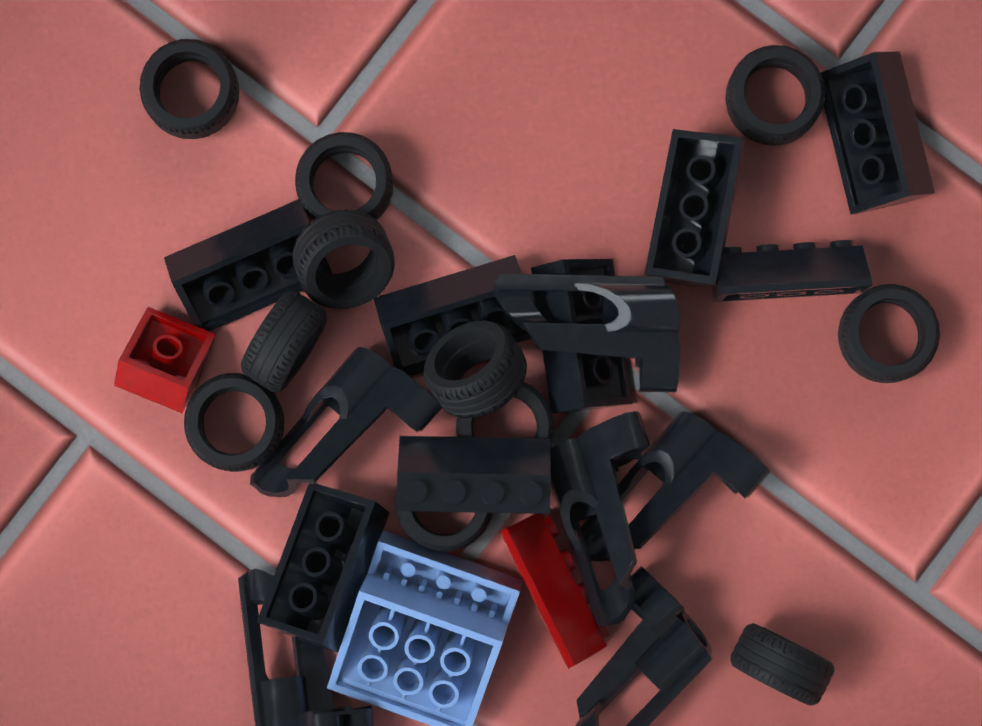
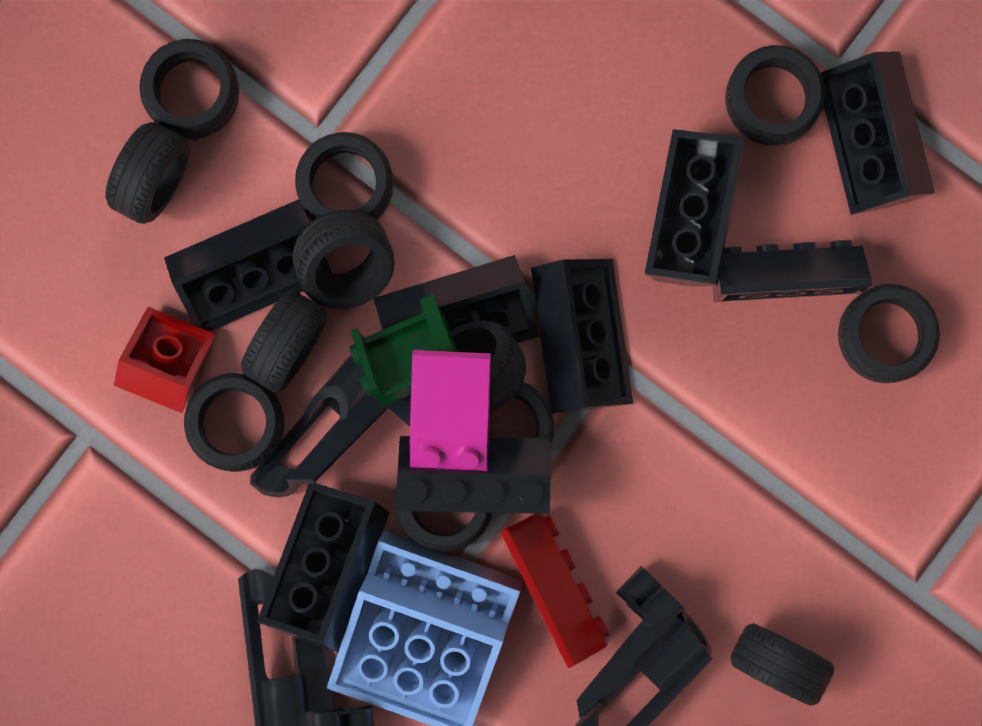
(147, 172): none -> black tyre
(388, 353): none -> dark green panel
(450, 410): none -> dark pink slope
(588, 486): black panel -> none
(637, 317): black panel -> none
(684, 460): black panel -> none

